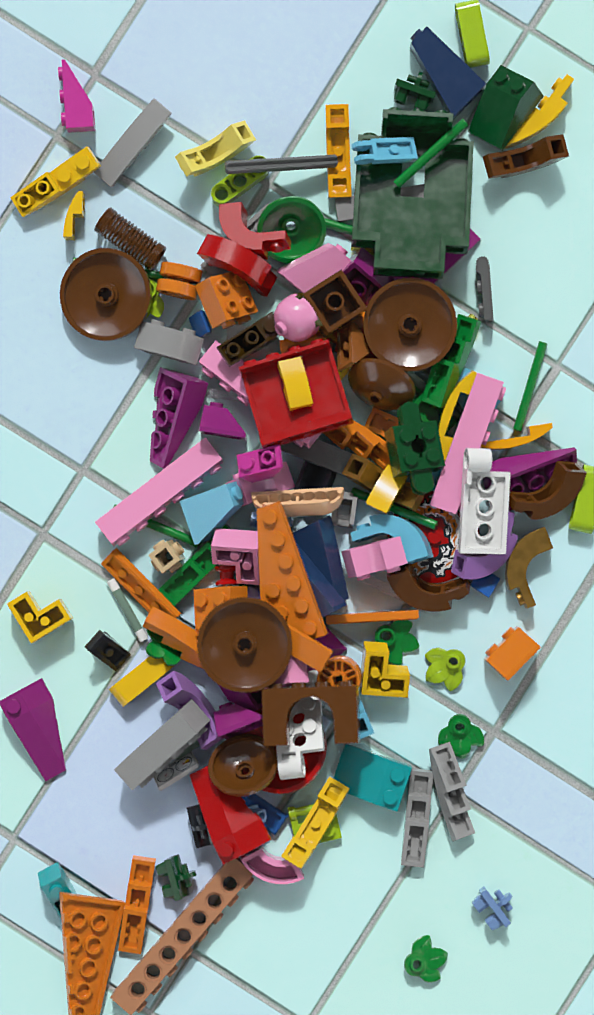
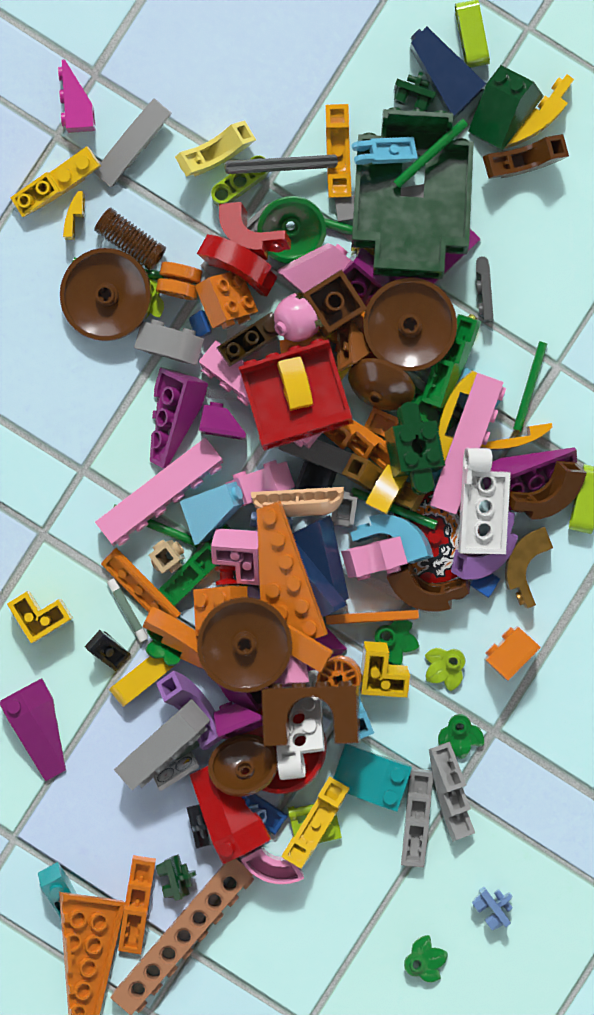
(260, 464): dark pink slope -> none

